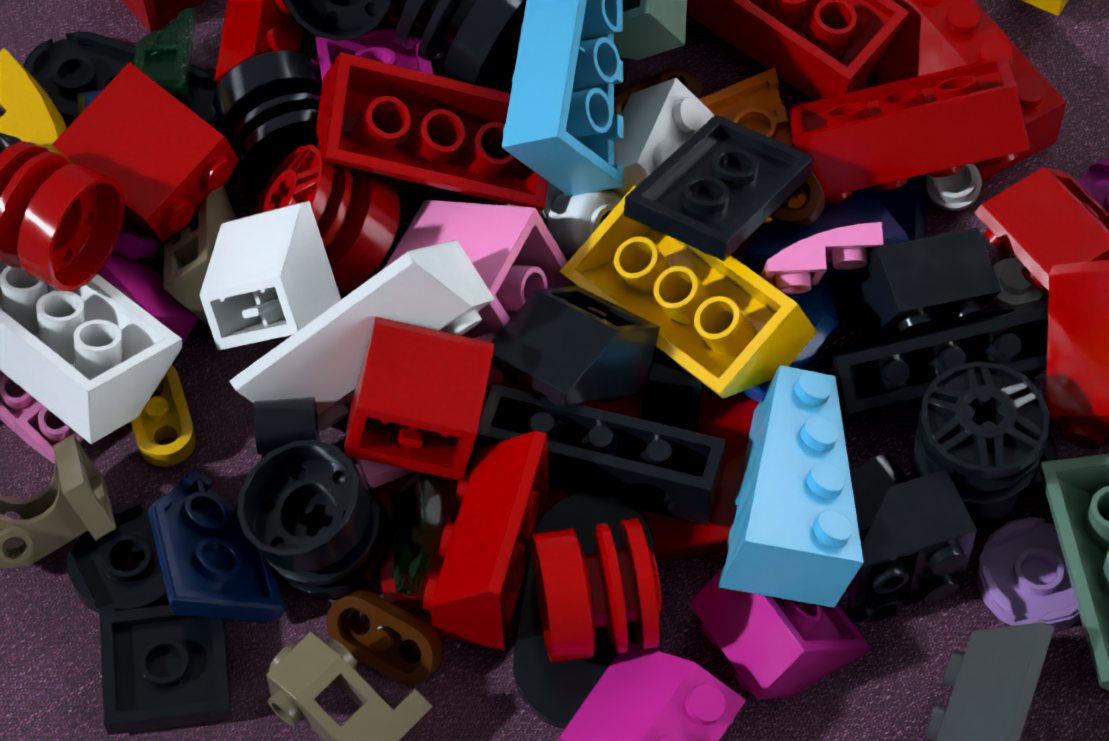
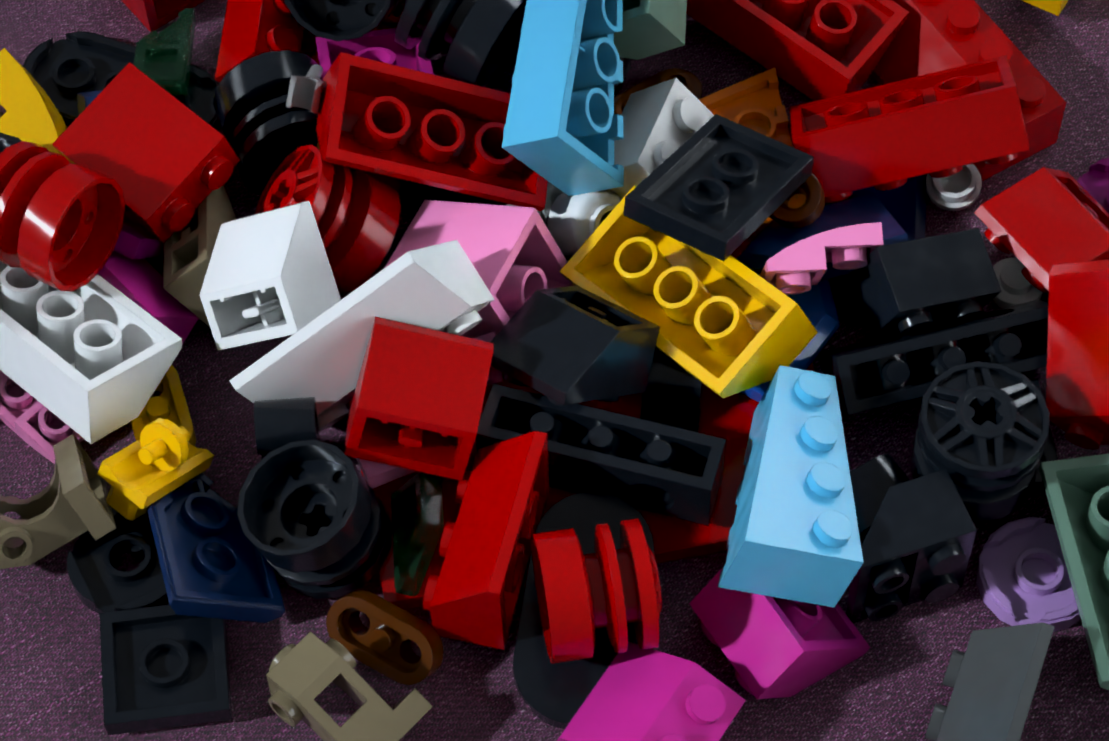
(152, 467): none -> yellow hips
(306, 90): none -> light grey hand

